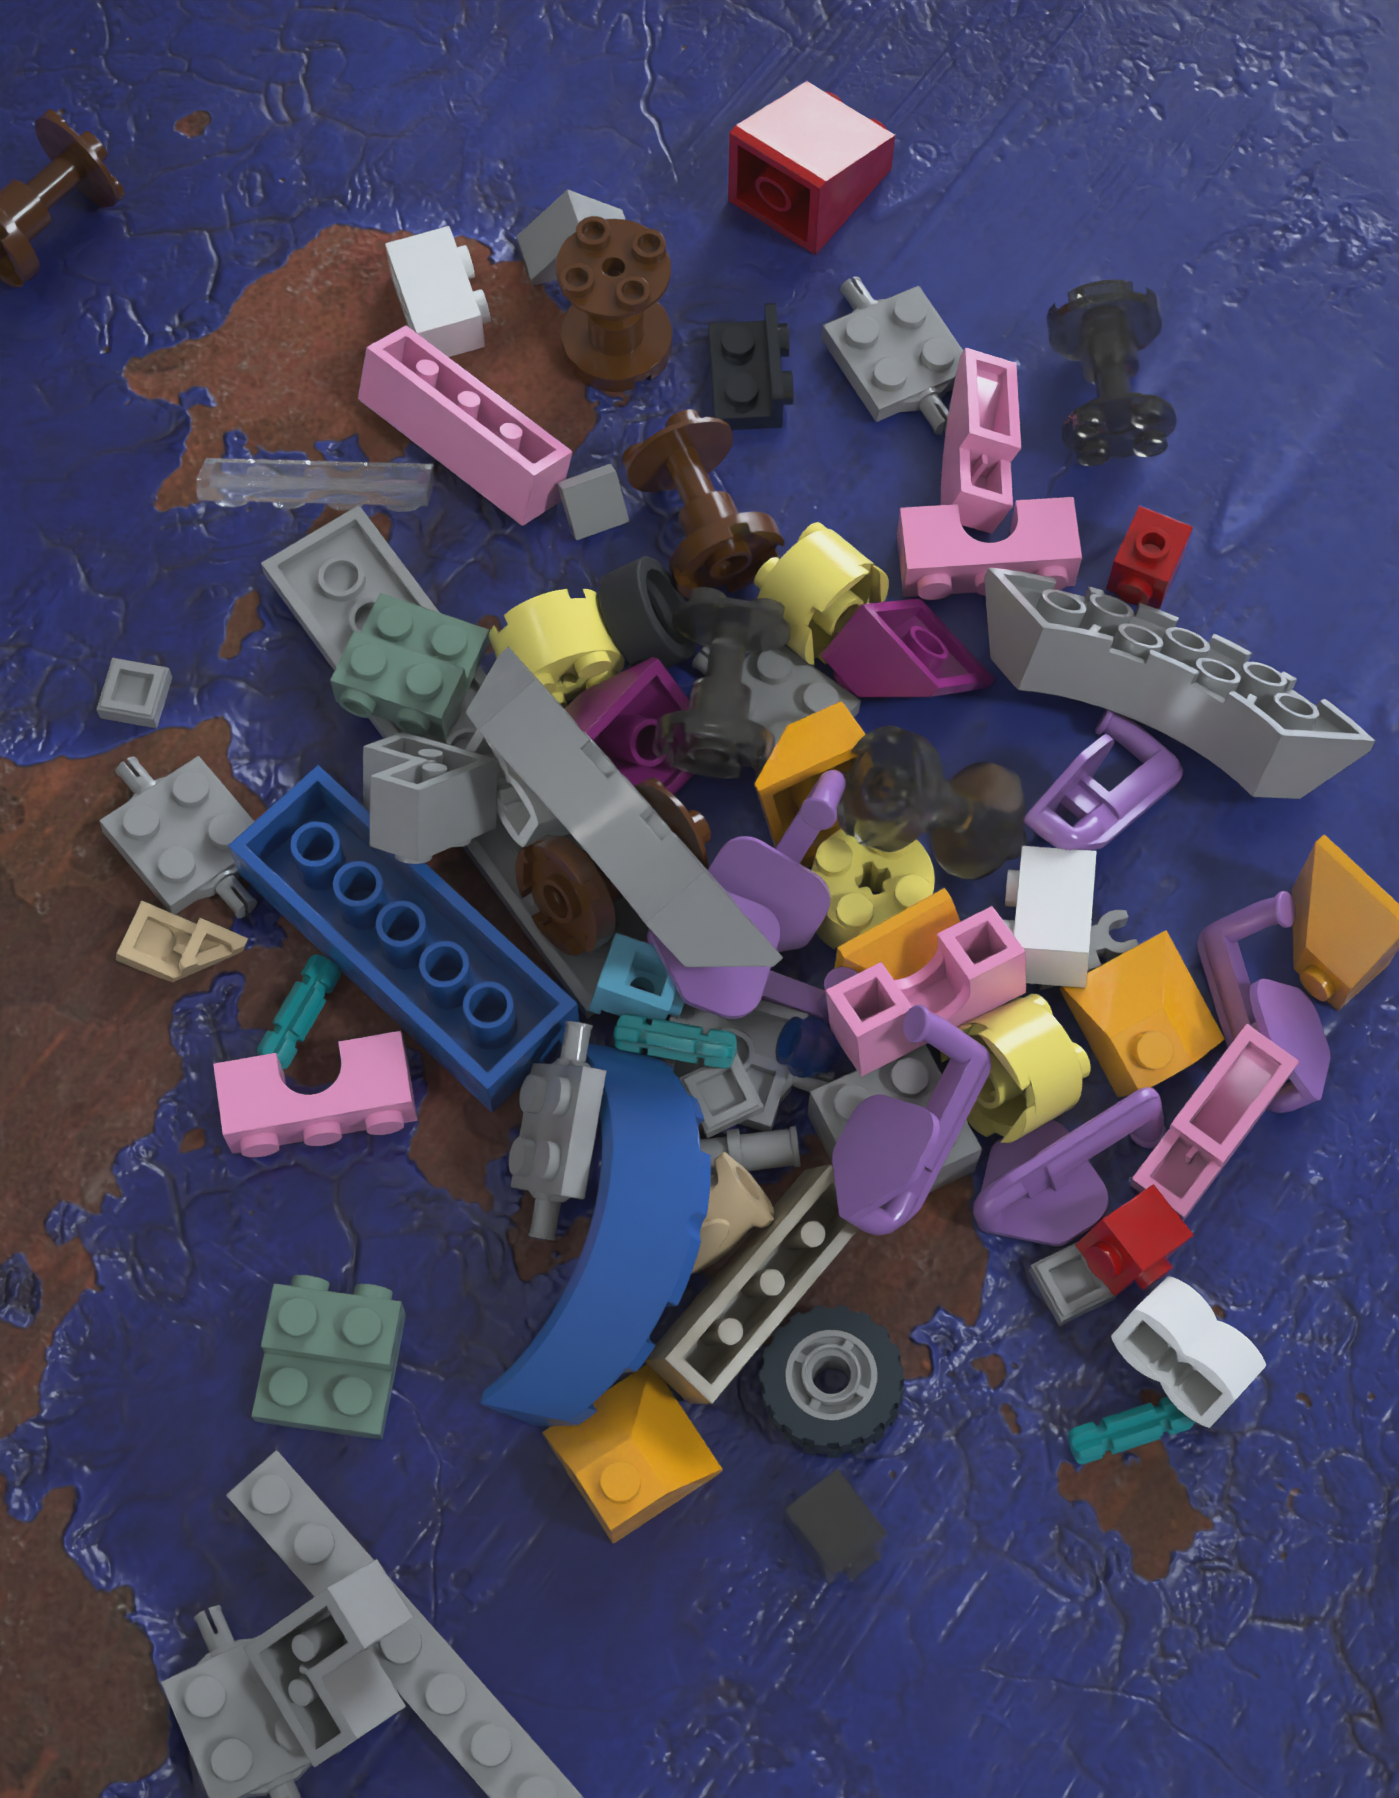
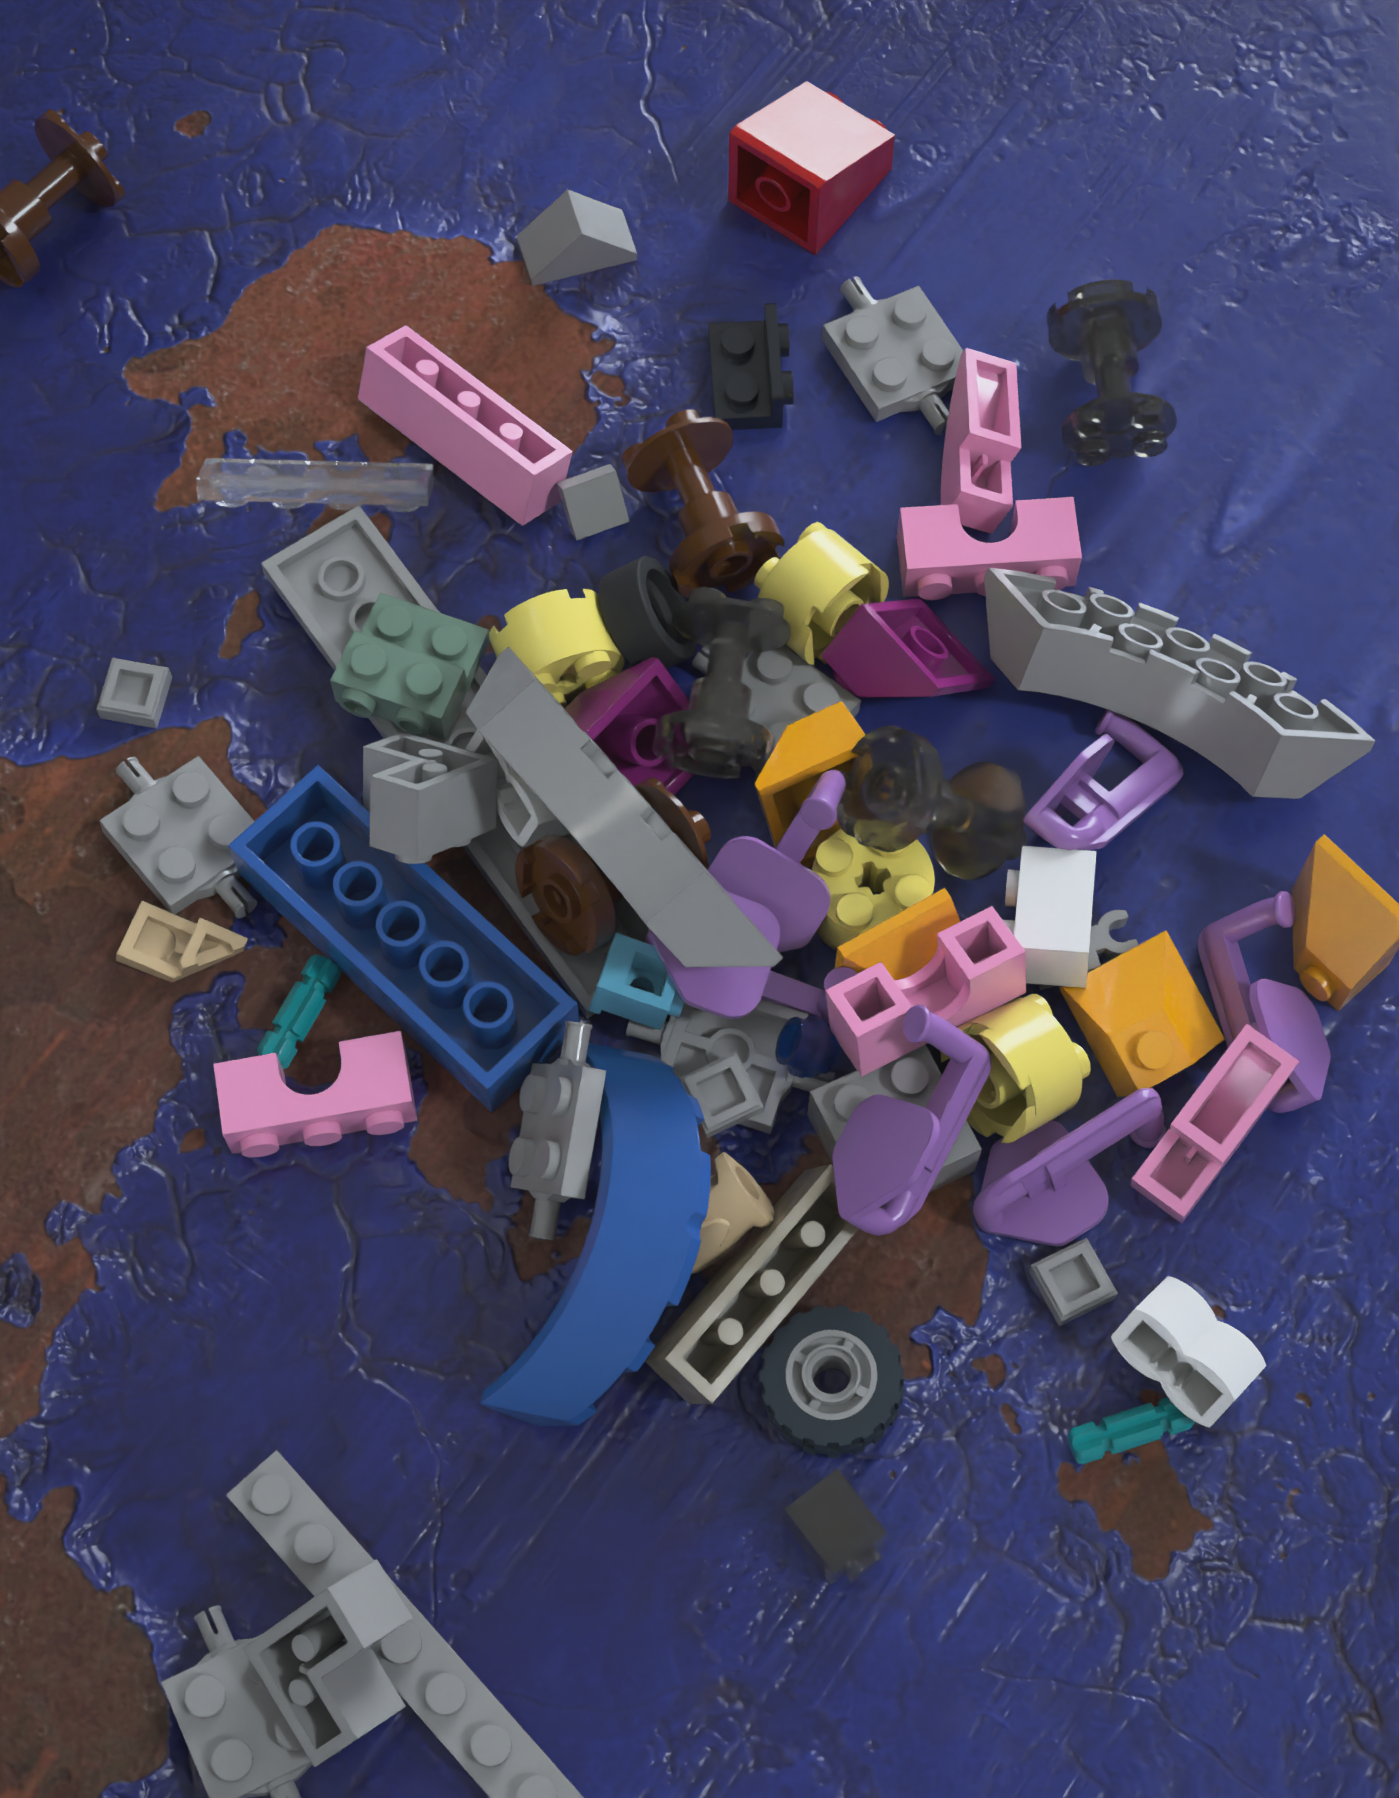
(329, 1358): sand green plate -> none
(436, 291): white brick -> none
(615, 325): reddish brown piece -> none
(633, 1453): light orange slope -> none
(675, 1041): teal axle -> none
(756, 1150): light grey pin -> none
(1135, 1242): red brick -> none
(1149, 558): red brick -> none

